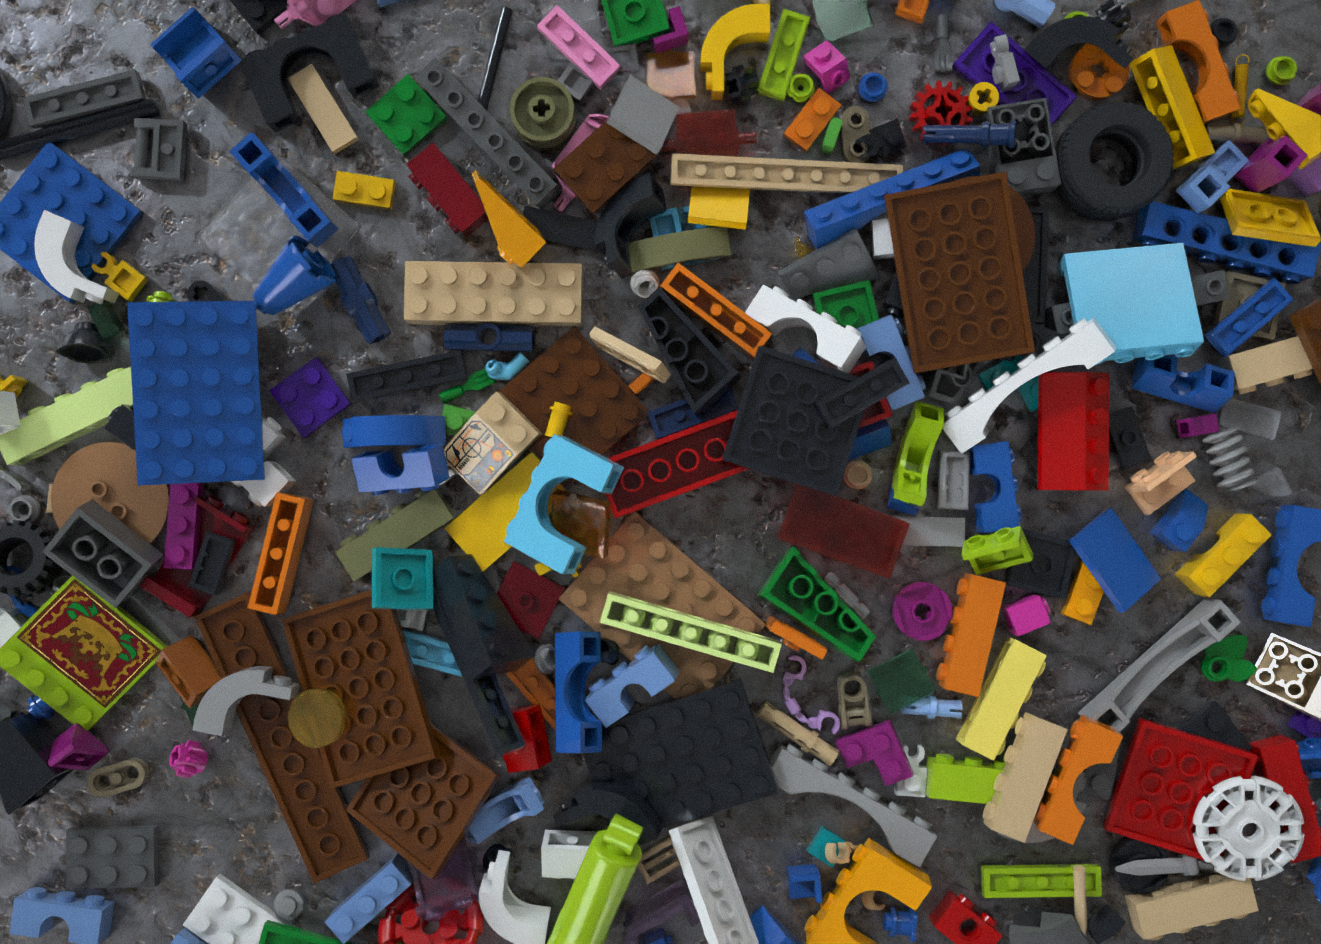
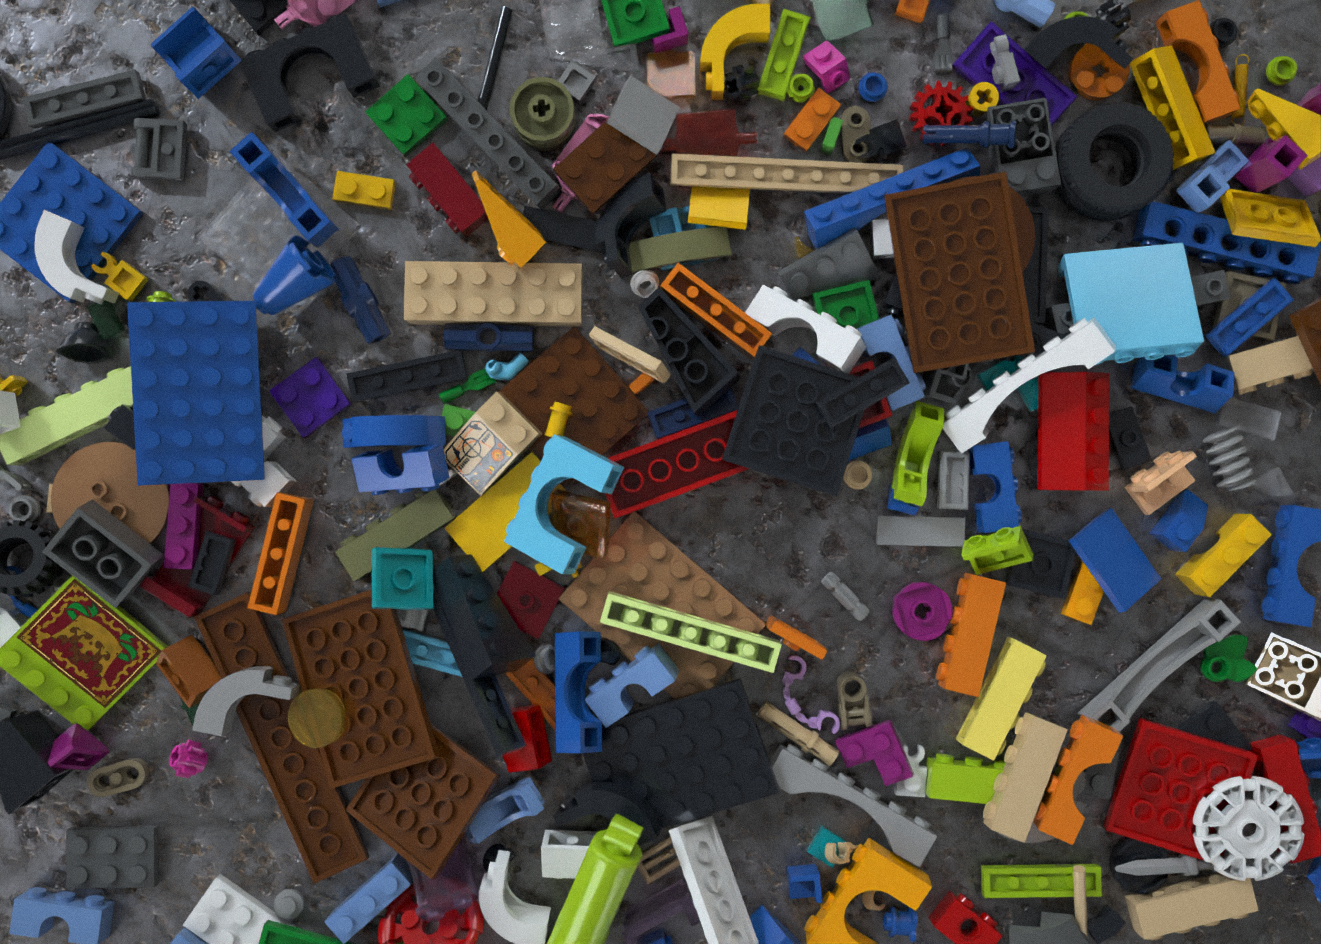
(39, 708): blue plate -> none
(323, 109): tan tile -> none
(578, 47): bright pink plate -> none
(807, 600): green wedge -> none
(843, 530): clear red brick -> none
(901, 681): clear green piece -> none
(935, 707): light blue pin -> none
(1026, 614): dark pink brick -> none
(1197, 425): magenta piece -> none

